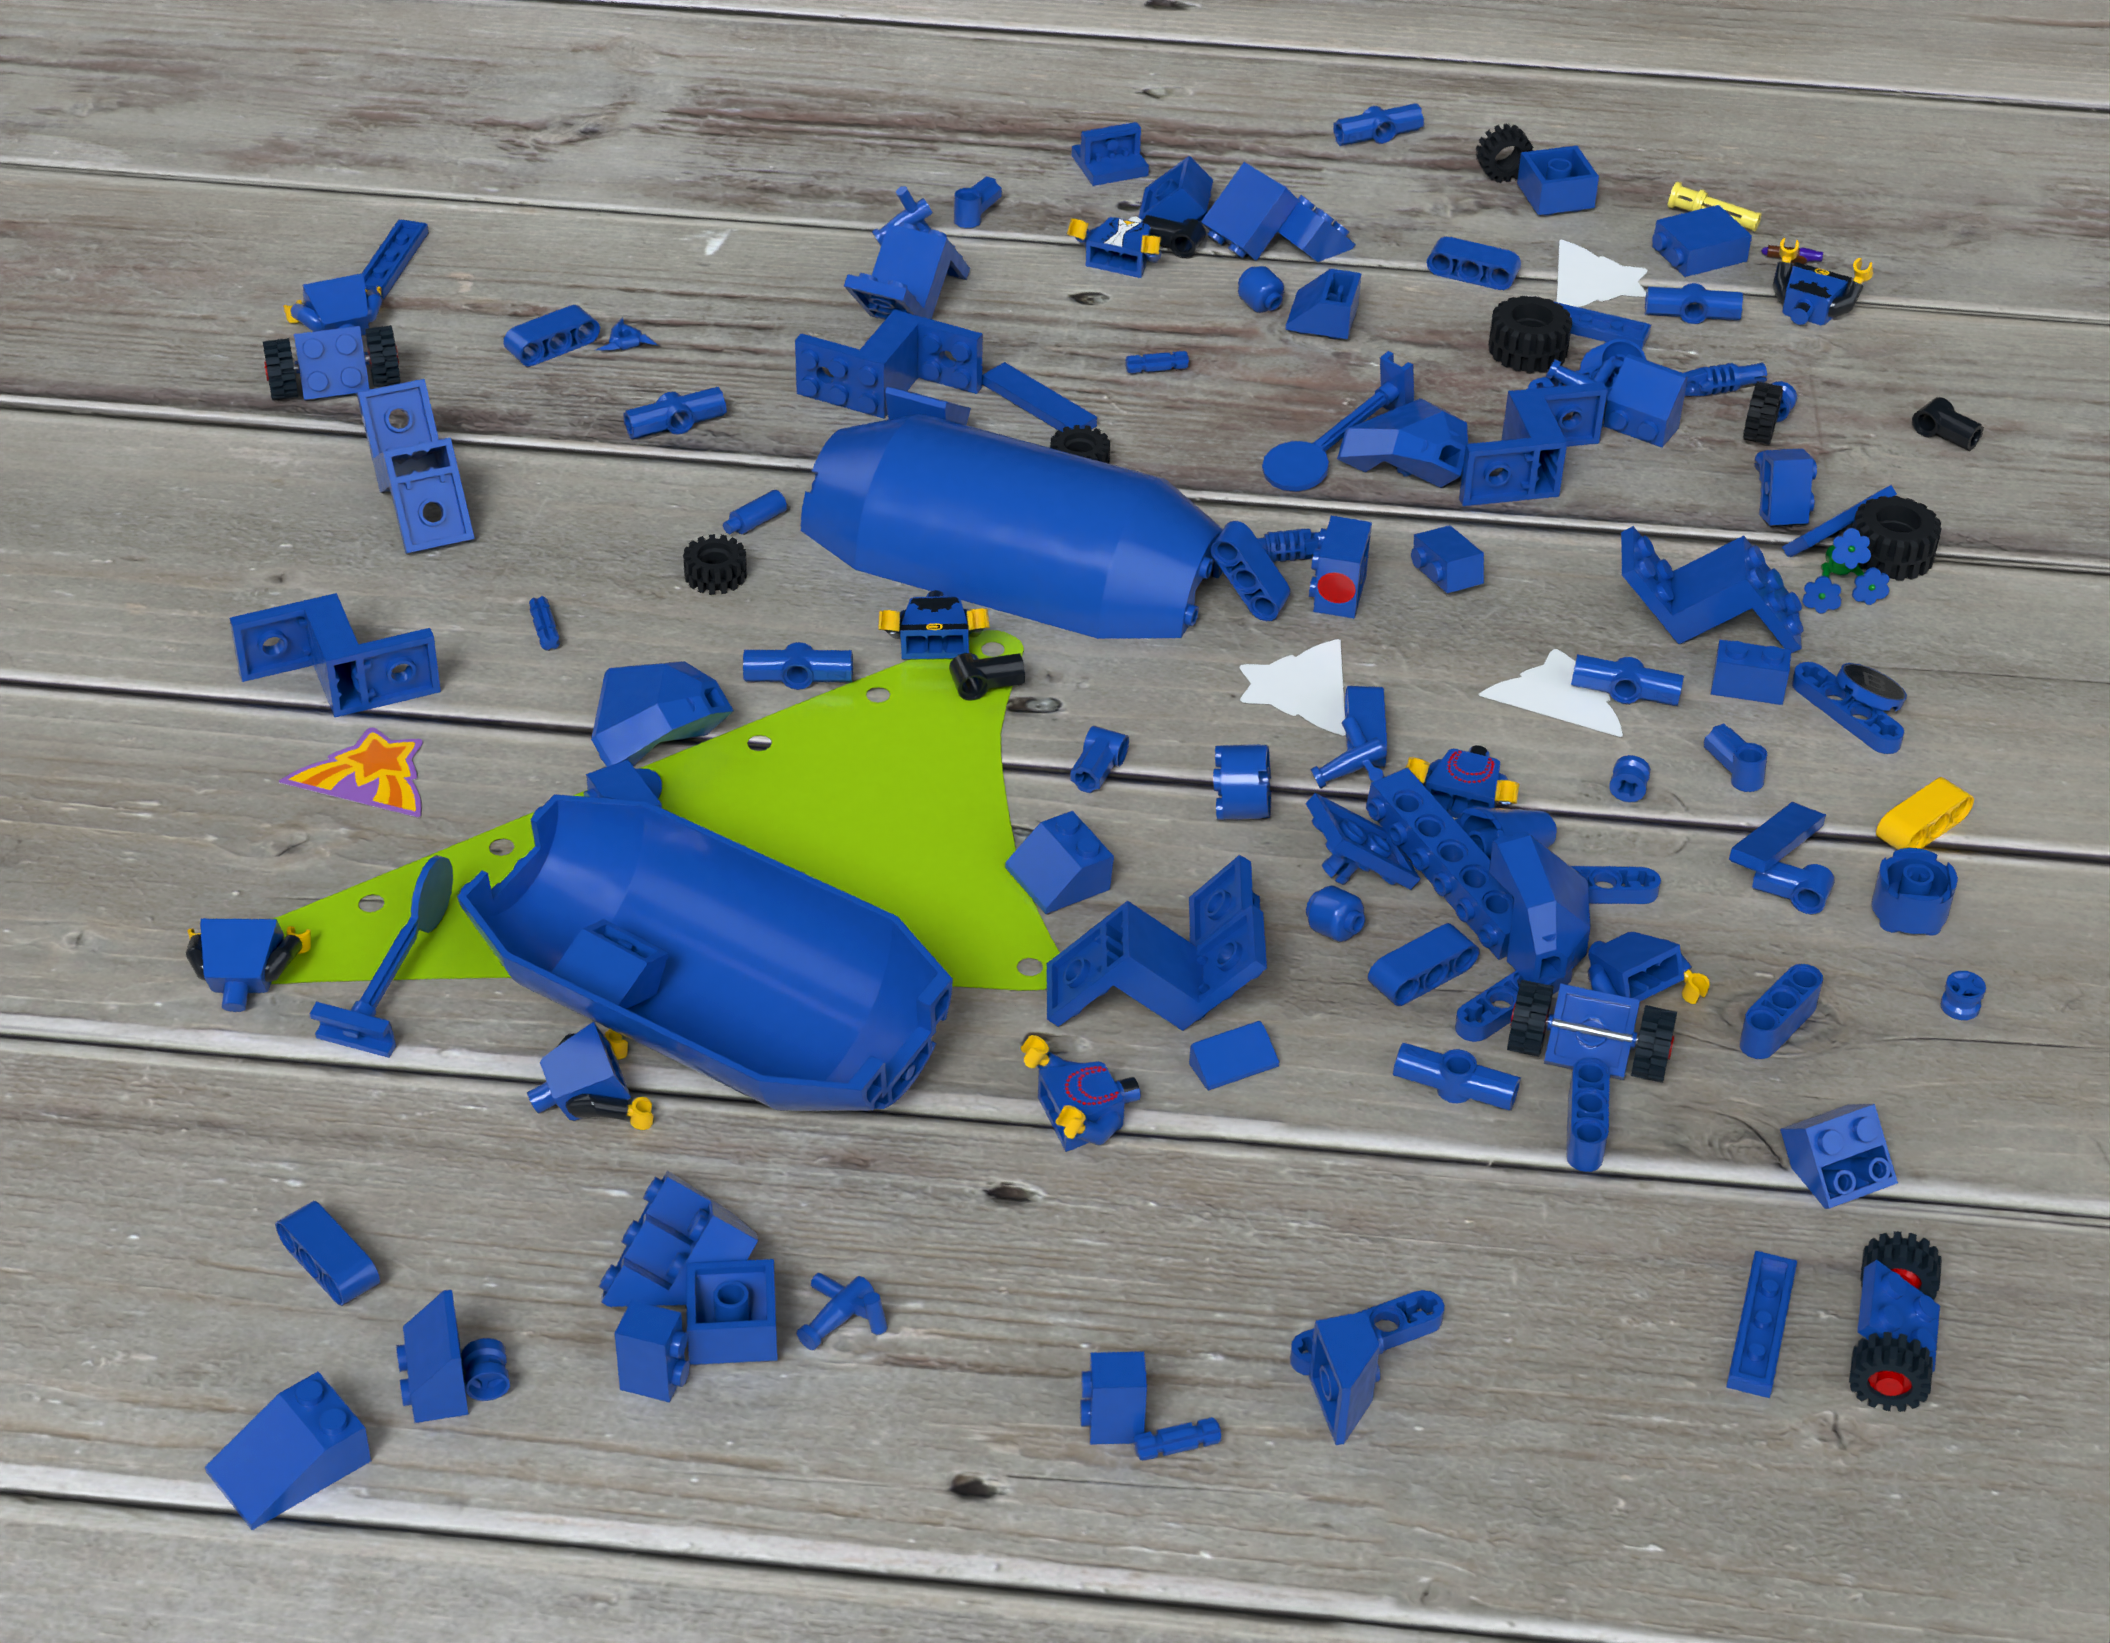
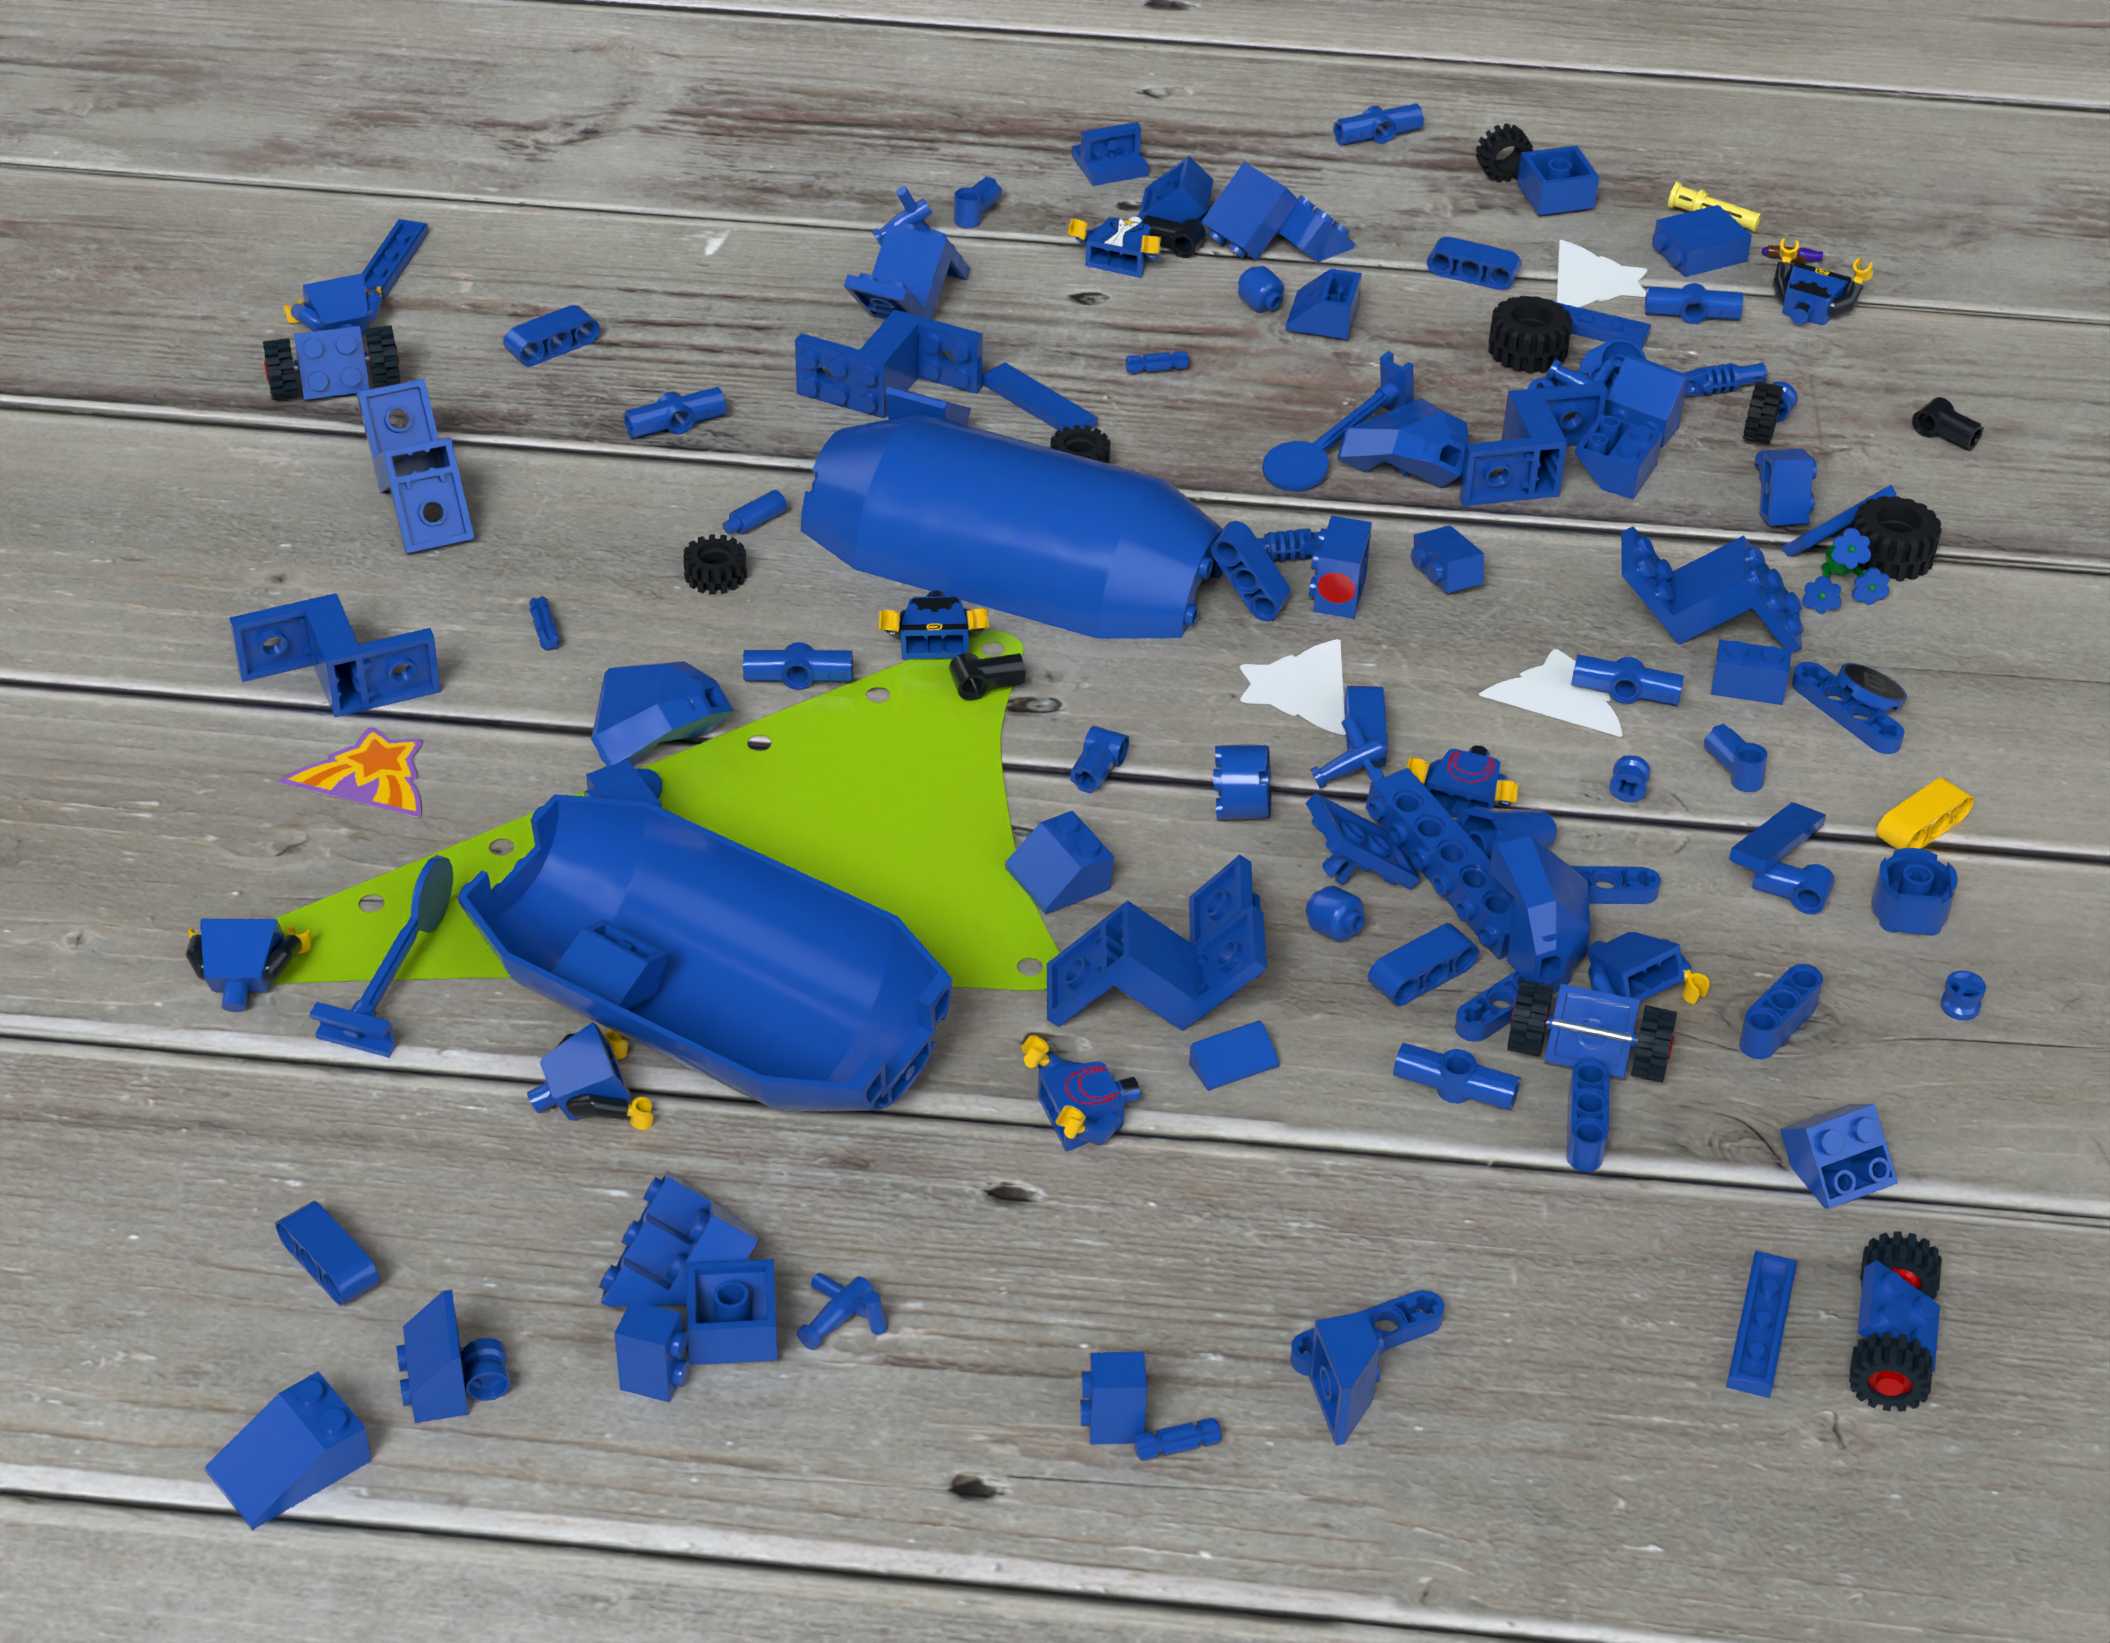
(625, 337): blue piece -> none
(1619, 454): none -> blue slope

